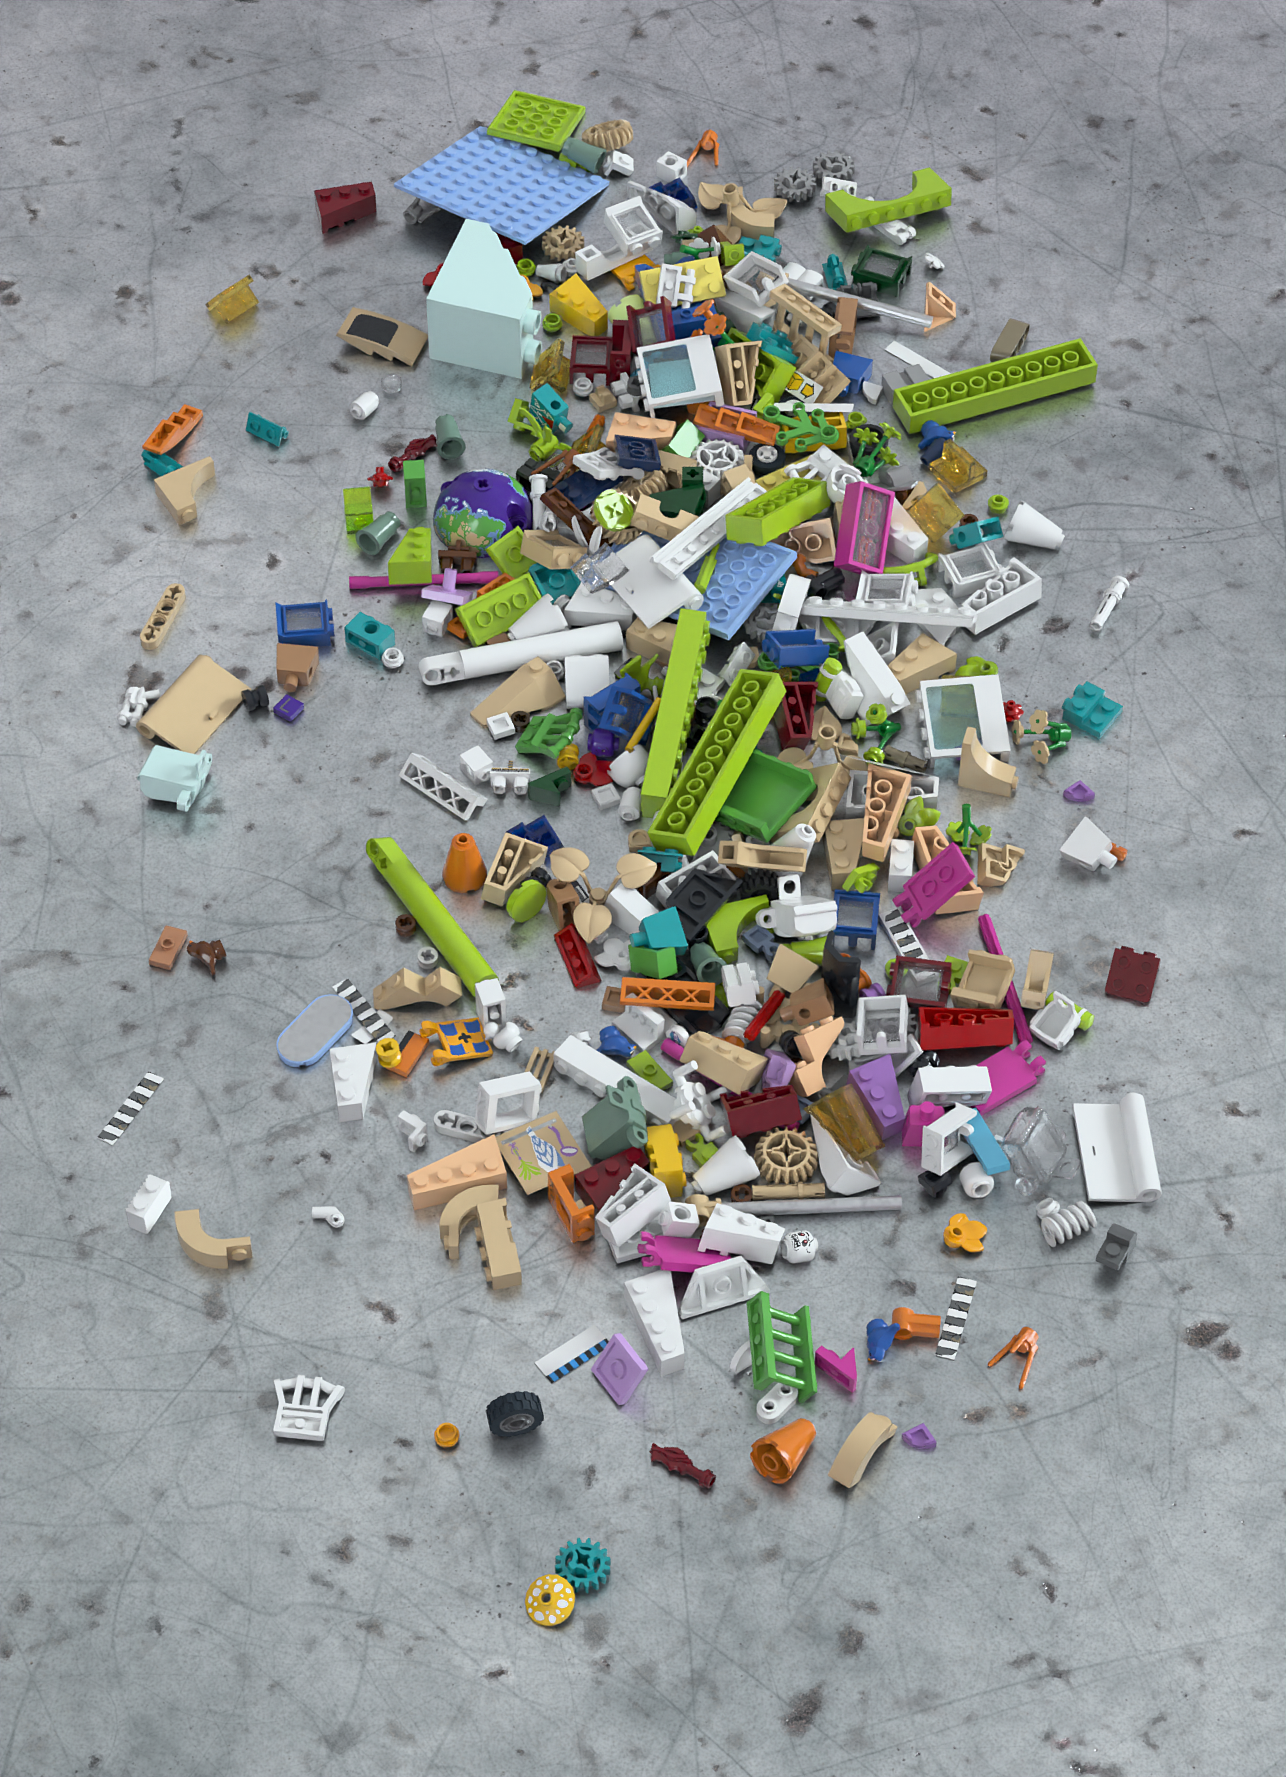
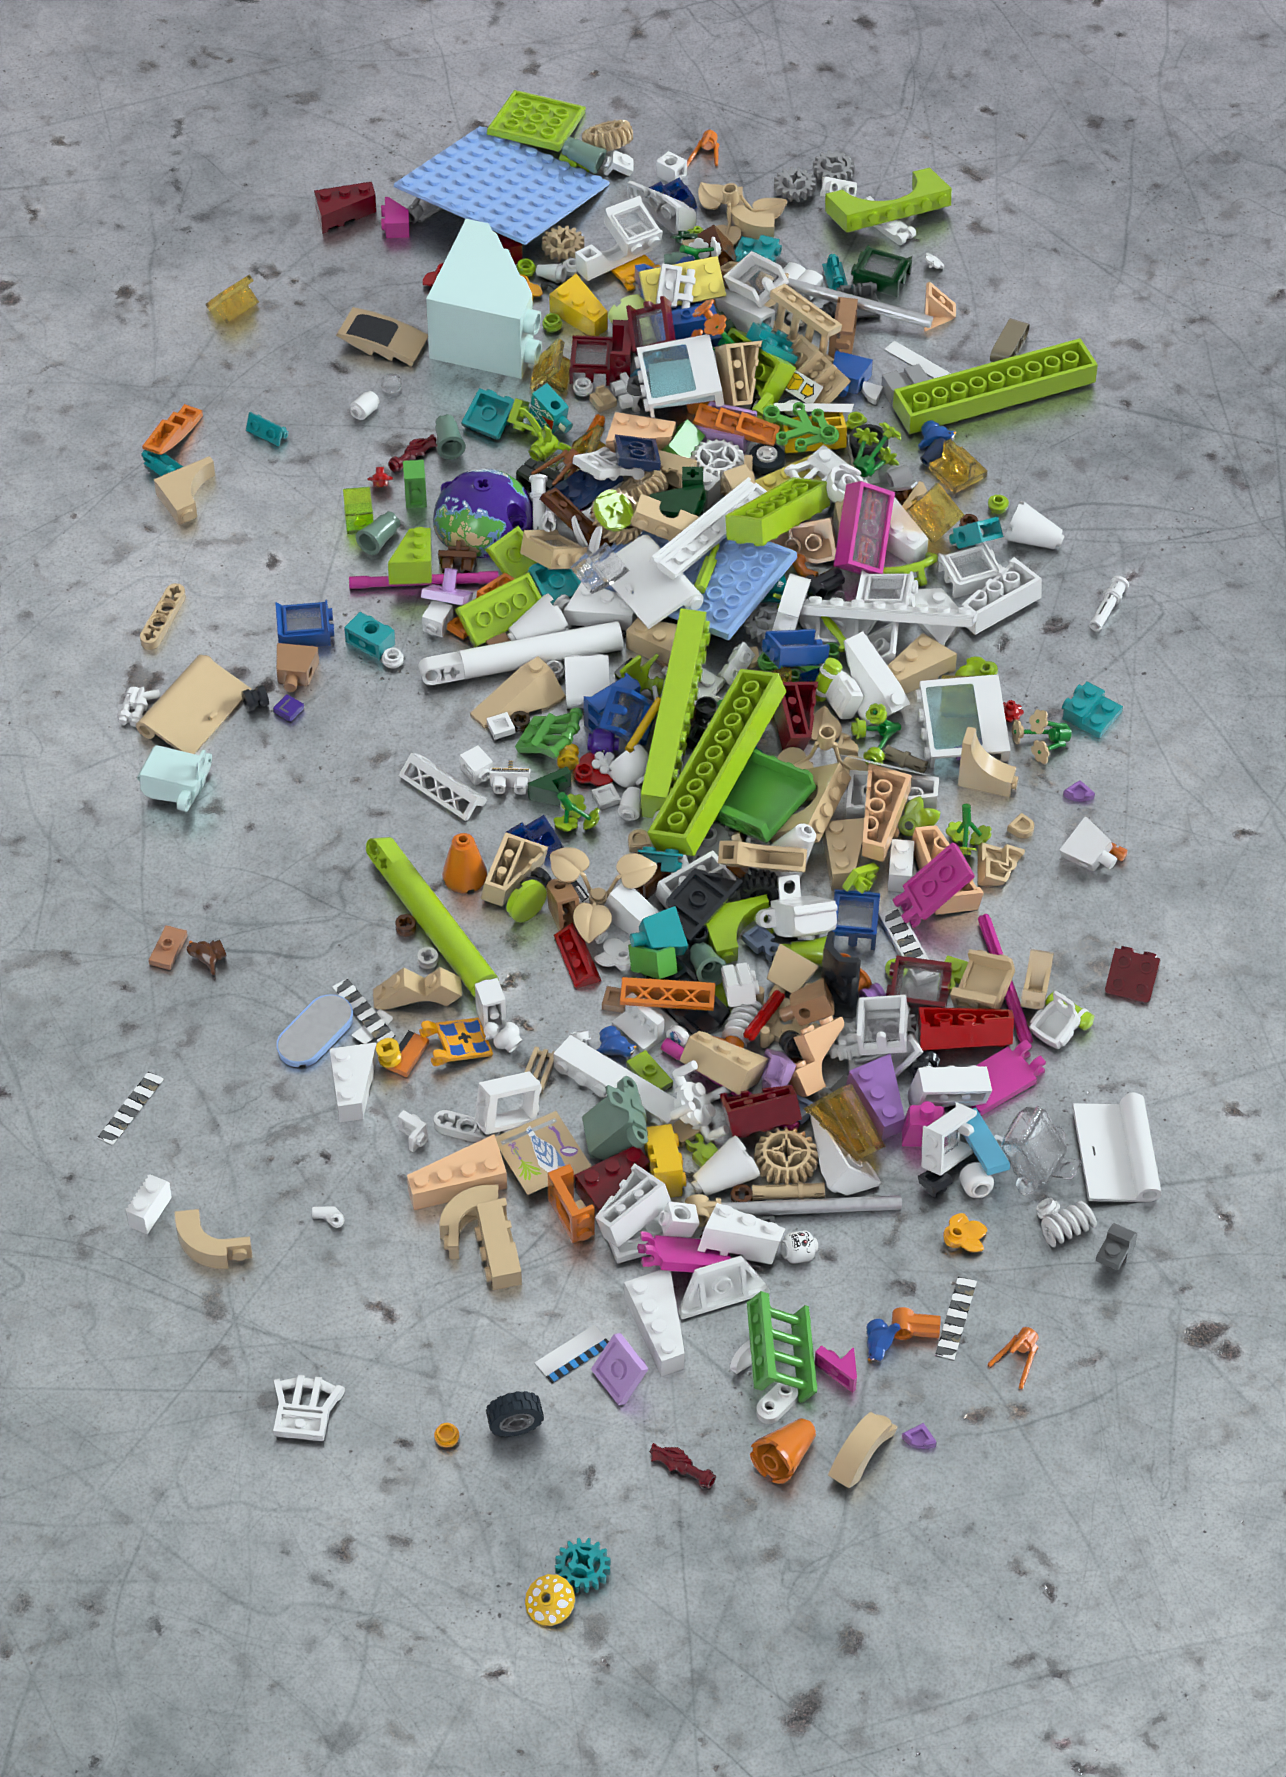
(396, 219): none -> dark pink slope
(488, 413): none -> teal plate
(574, 807): none -> lime plant
(603, 762): none -> white plant
(731, 253): lime bracket -> none
(1021, 826): none -> tan tile

